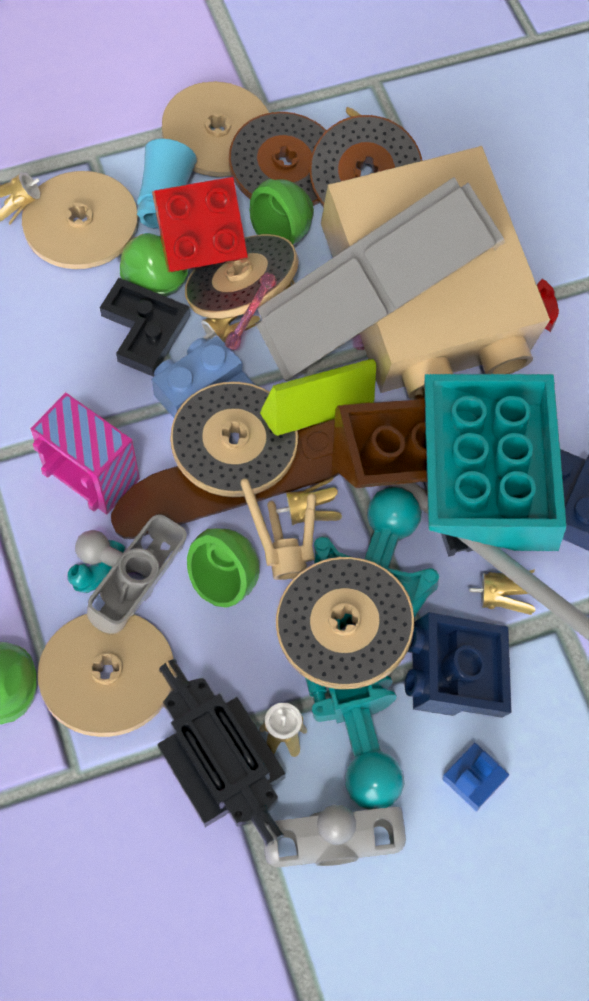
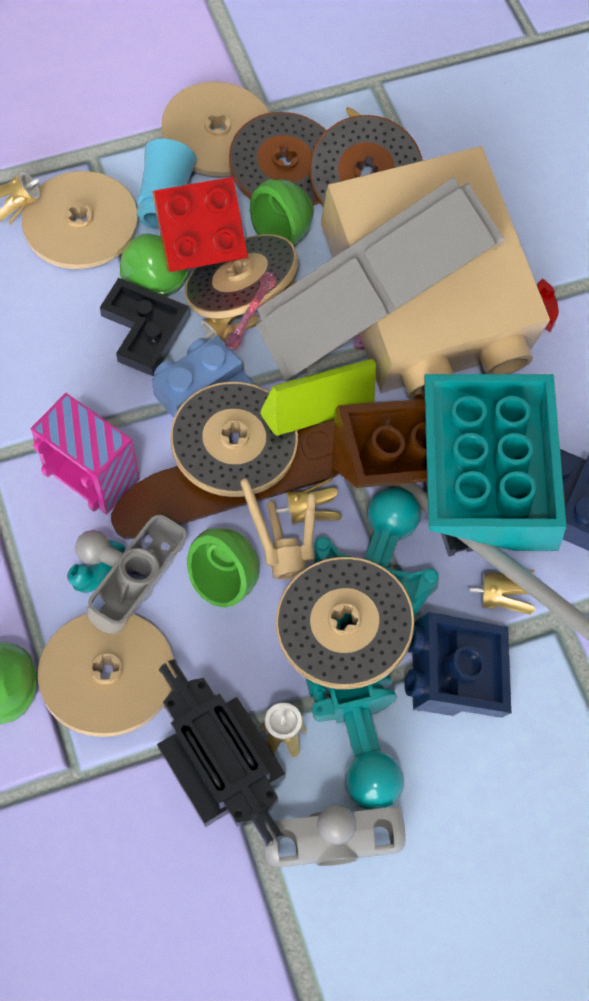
(475, 776): blue tile -> none

